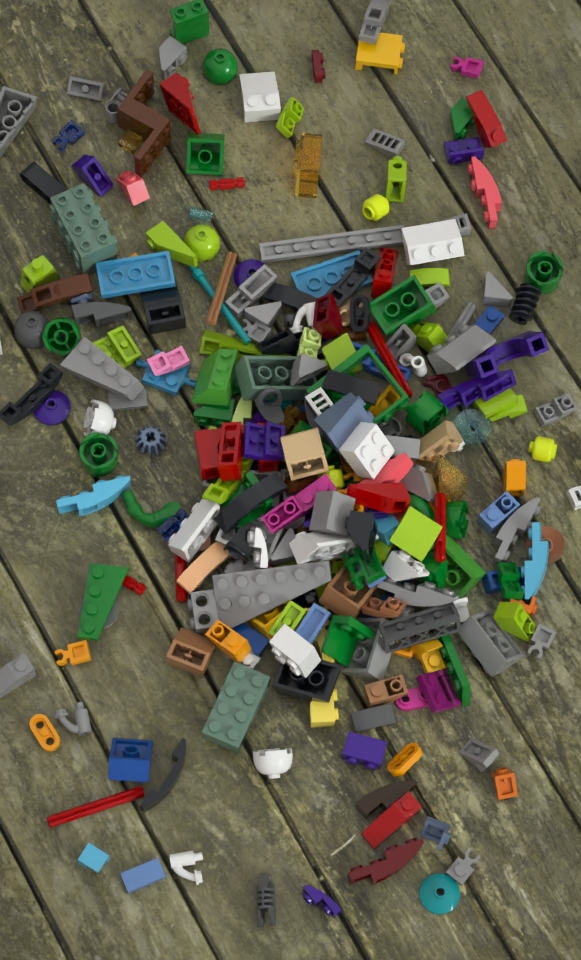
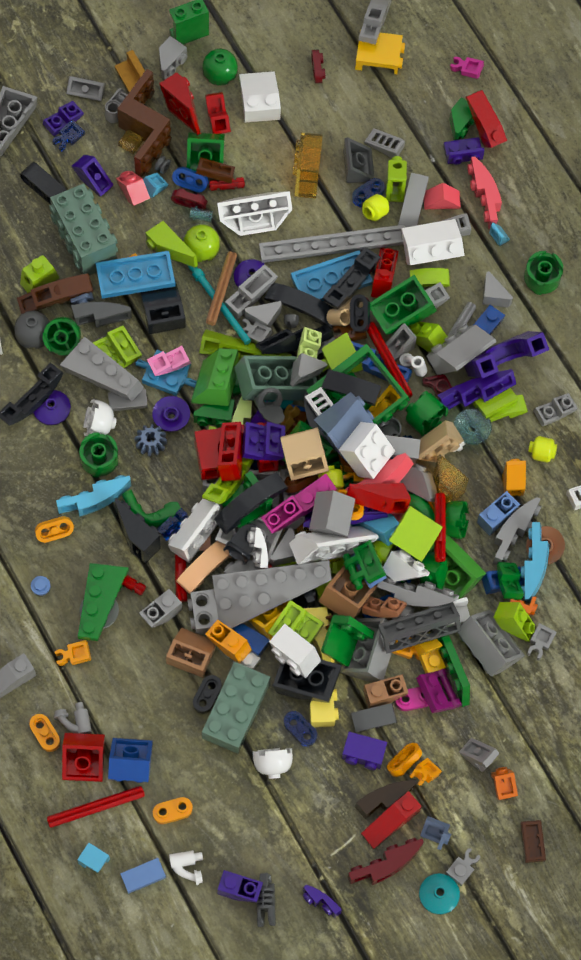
(40, 585): none -> medium blue plate
(54, 530): none -> light orange plate
(64, 115): none -> dark purple slope
(83, 757): none -> red slope
(130, 70): none -> pearl gold panel
(140, 537): none -> black slope
(154, 184): none -> medium azure slope
(154, 798): black slope -> none
(161, 609): none -> light grey slope
(162, 164): none -> dark grey bush
(167, 406): none -> dark purple dish
(173, 812): none -> light orange plate
(188, 199): none -> dark red plate
(190, 181): none -> blue plate
(206, 694): none -> black plate
(215, 170): none -> reddish brown plate
(217, 113): none -> red slope
(239, 887): none -> dark purple slope
(255, 212): none -> white wedge
(289, 116): lime slope -> none
(300, 729): none -> clear blue plate
(308, 311): white plant -> none
(313, 623): medium blue tile -> none
(327, 317): dark red slope -> none
(357, 162): none -> dark grey slope
(362, 531): black slope -> none
(367, 190): none -> clear blue plate
(413, 200): none -> light grey slope
(425, 771): none -> light orange plate
(442, 197): none -> coral slope
(498, 234): none -> medium azure slope
(524, 304): black piece -> none
(533, 841): none -> reddish brown plate

